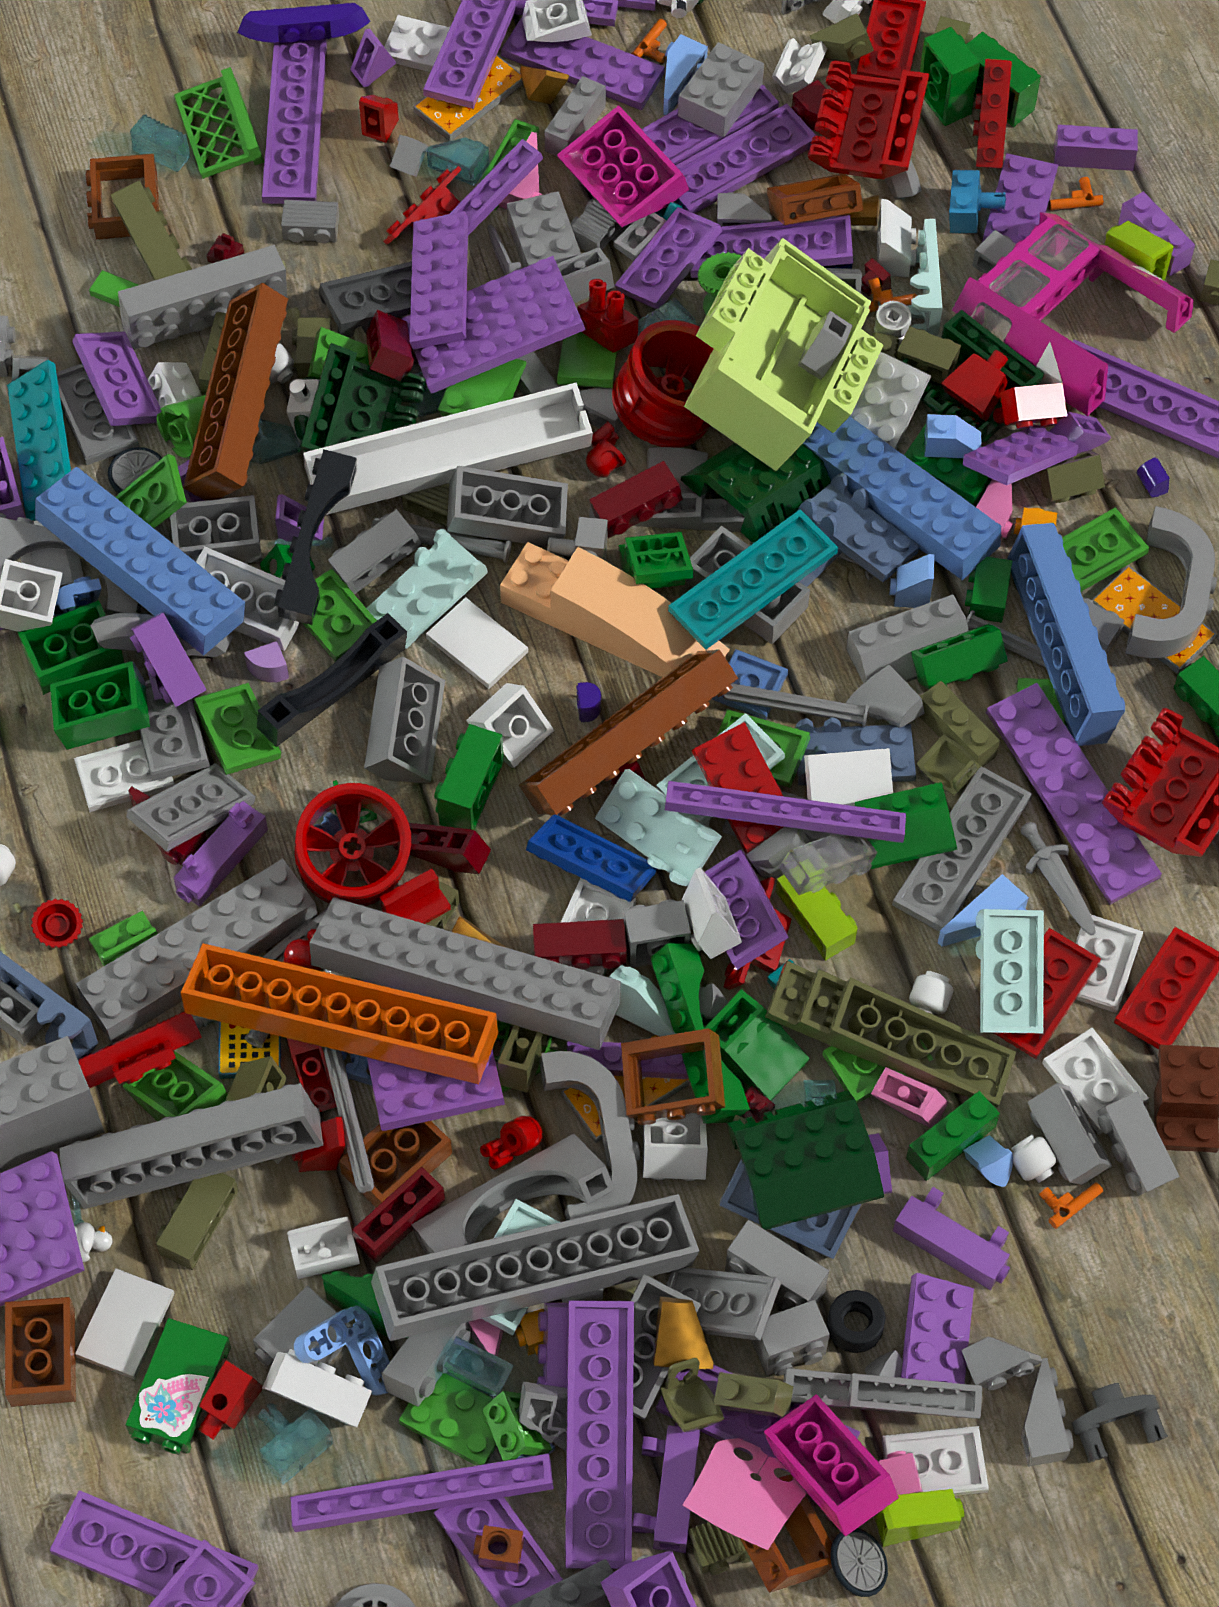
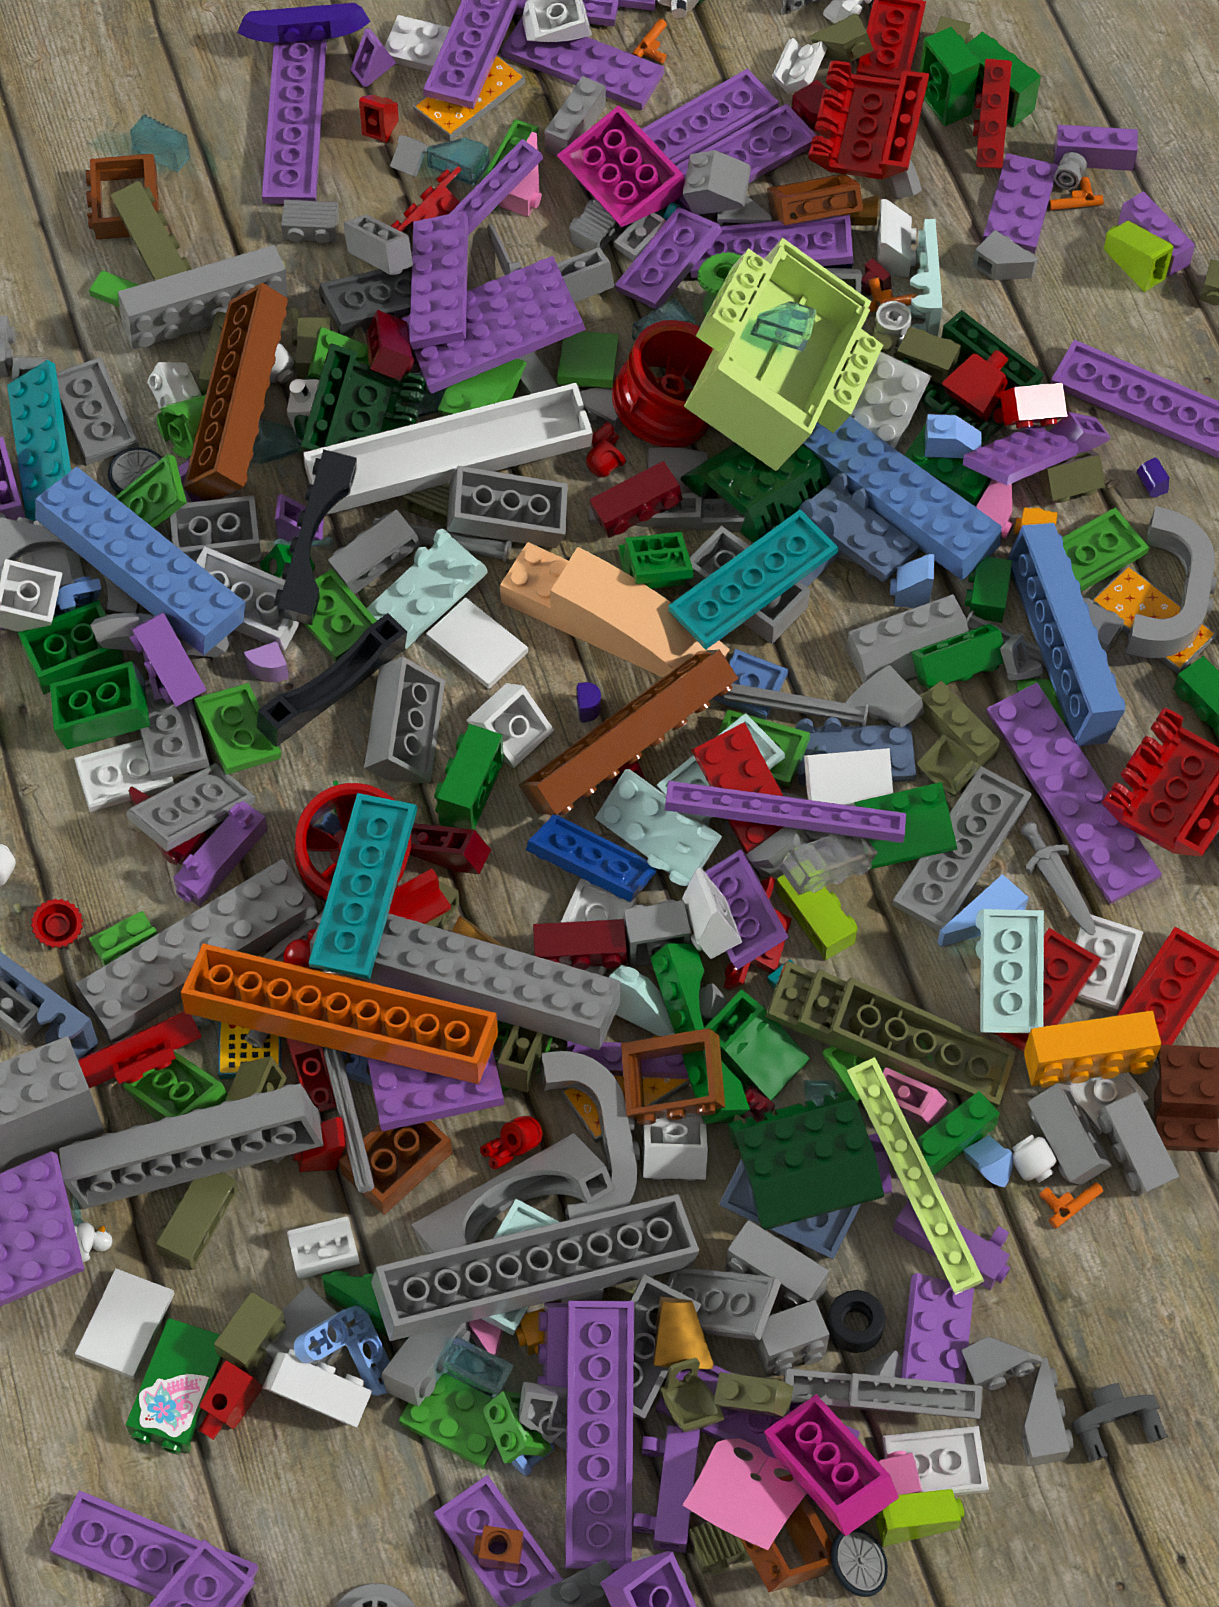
(40, 1351): dark orange brick -> none
(117, 378): medium lavender plate -> none
(224, 248): dark red tile -> none
(237, 112): bright green fence -> none
(250, 1333): none -> olive brick
(294, 1443): clear light blue brick -> none
(363, 886): none -> teal plate
(378, 244): none -> light grey brick
(393, 1217): dark red brick -> none
(421, 1493): medium lavender plate -> none
(541, 229): light grey brick -> none
(542, 84): pearl gold slope -> none
(590, 537): light grey brick -> none
(607, 319): red brick -> none
(683, 61): light blue slope -> none
(715, 182): none -> light grey slope
(720, 89): light grey brick -> none
(786, 325): none -> clear light blue slope
(824, 344): light grey slope -> none
(915, 1176): none -> yellowish green plate
(931, 993): white head -> none
(968, 200): dark azure brick -> none
(1017, 659): none -> light grey tile
(1038, 278): dark pink piece -> none
(1070, 170): none -> light grey wheel
(1092, 1049): none -> light orange brick

